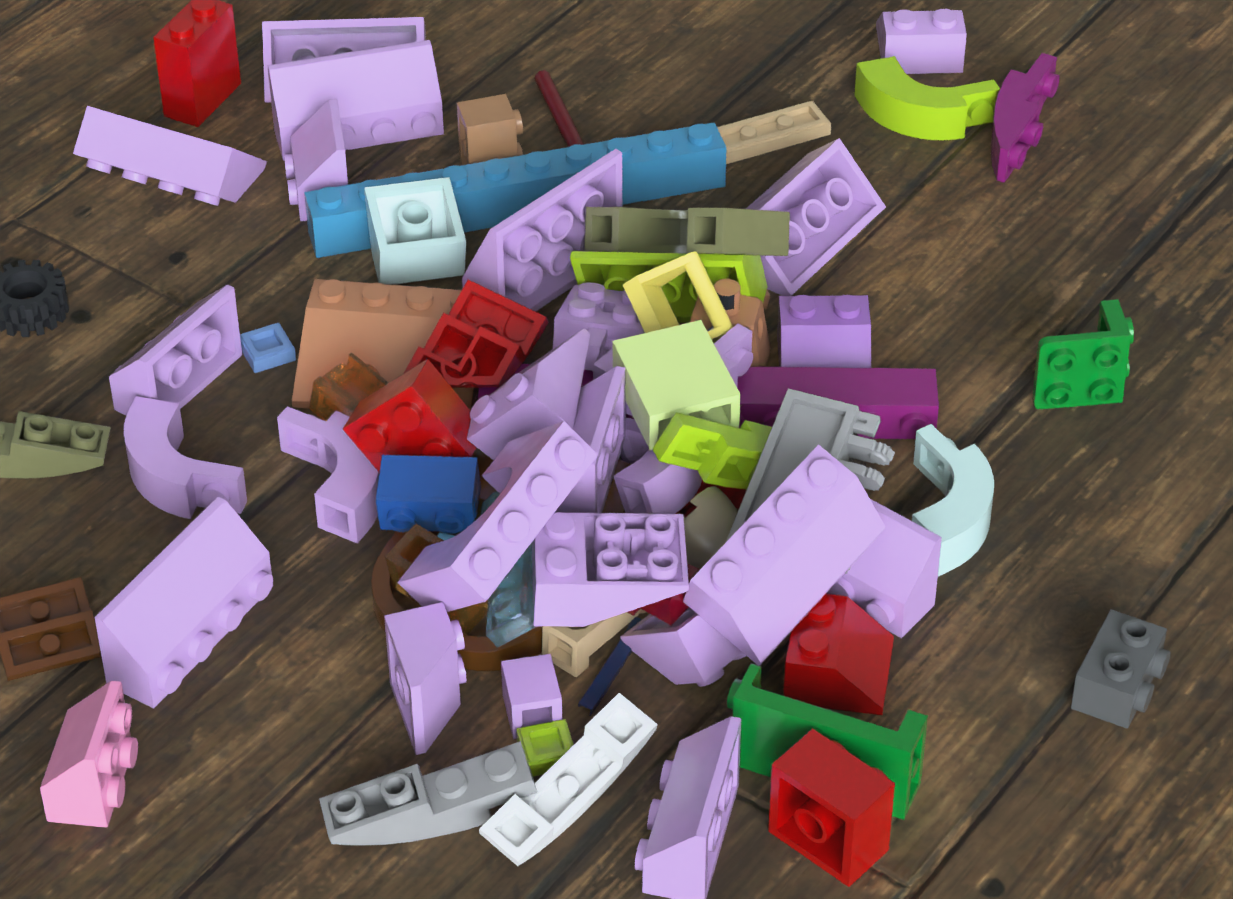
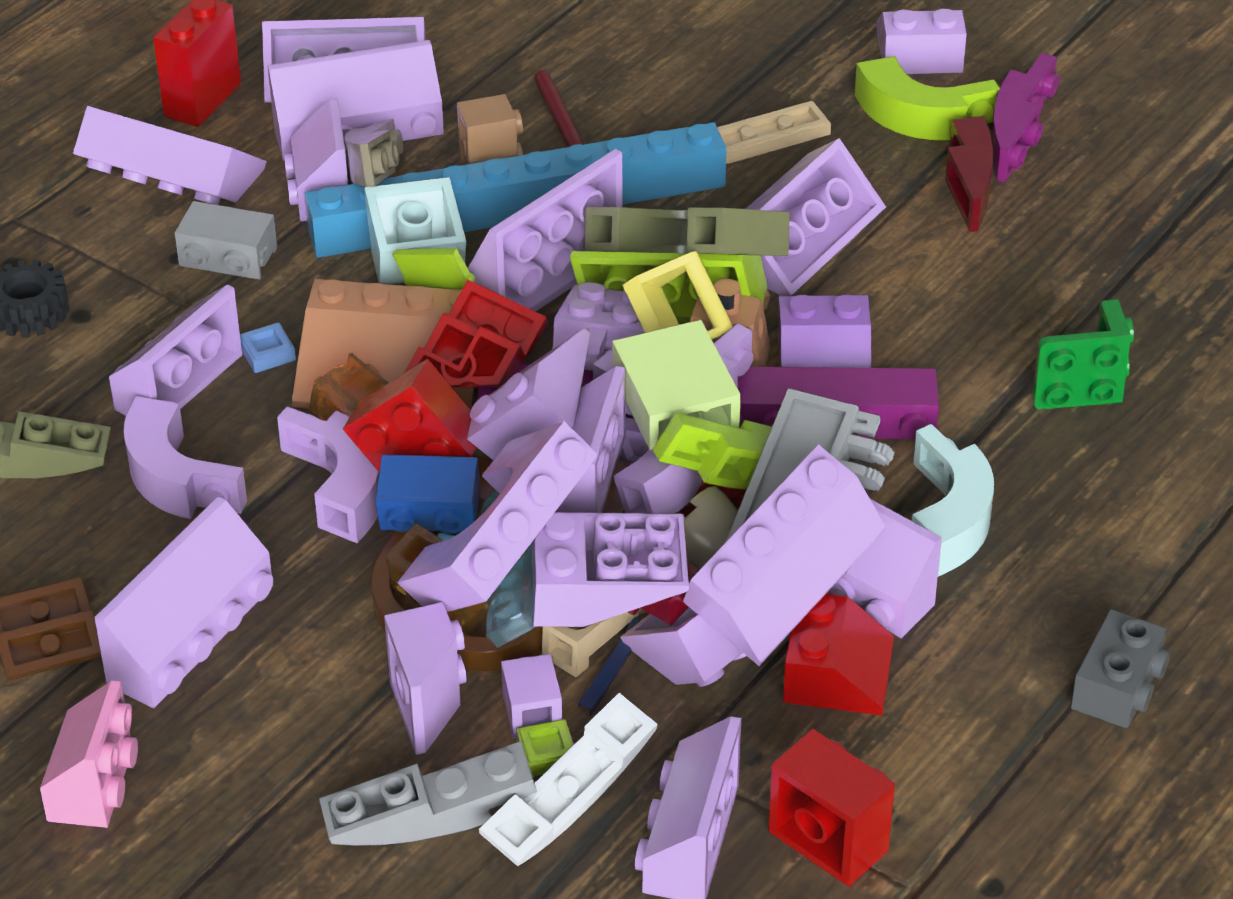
(225, 239): none -> light grey hinge
(373, 152): none -> slope
(433, 268): none -> lime piece
(777, 722): green panel -> none
(970, 168): none -> dark red slope

